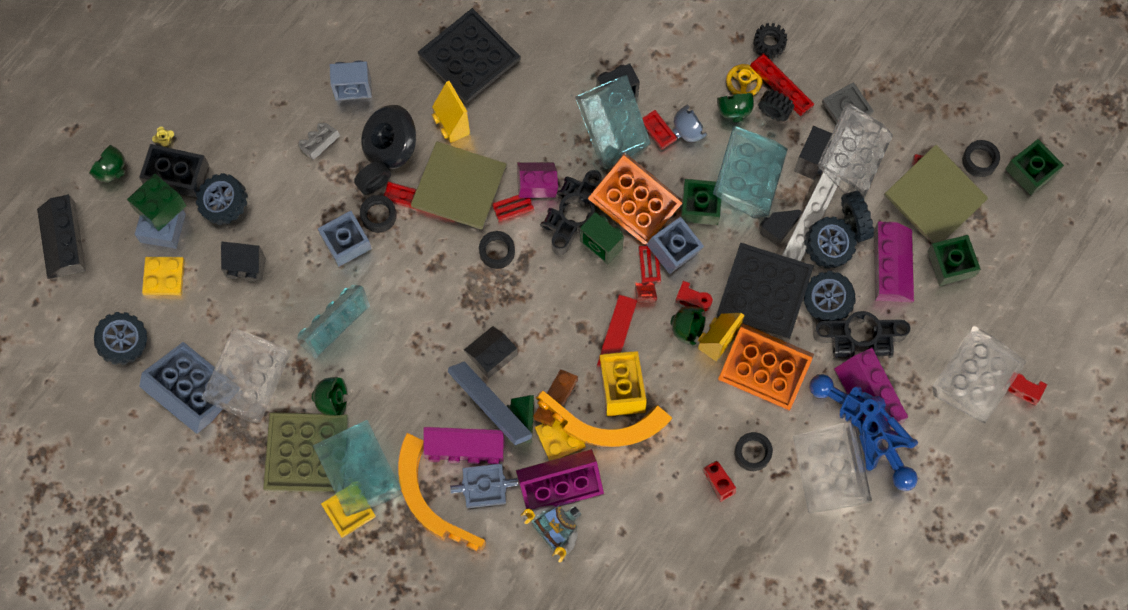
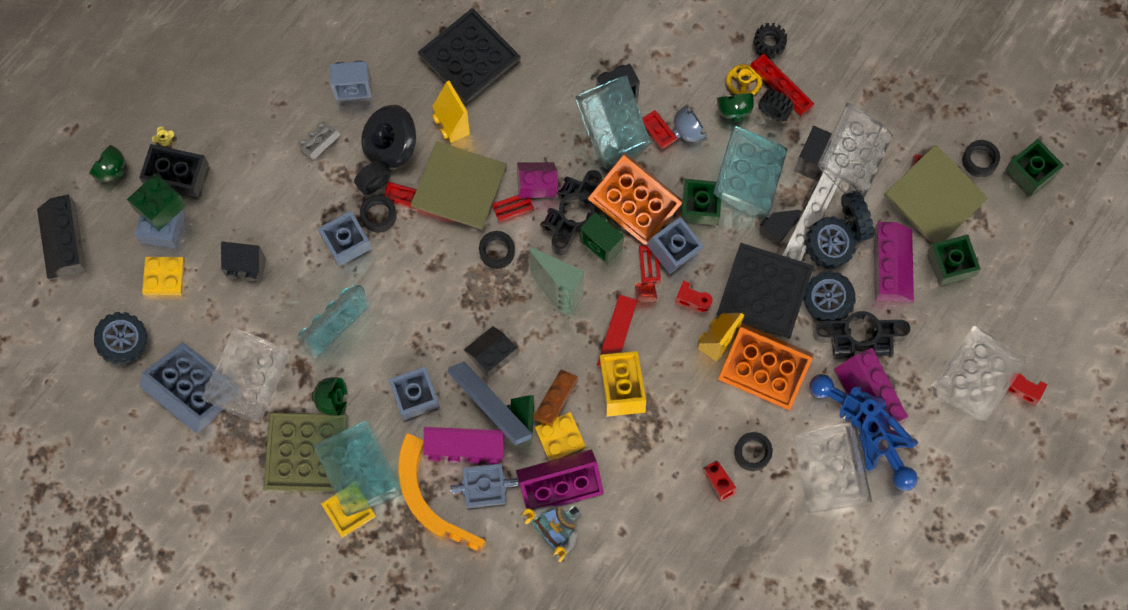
(213, 188): black wheel -> none
(414, 393): none -> sand blue brick
(558, 280): none -> sand green slope
(641, 430): light orange arch -> none
(688, 324): dark green cylinder -> none
(849, 94): dark grey plate -> none

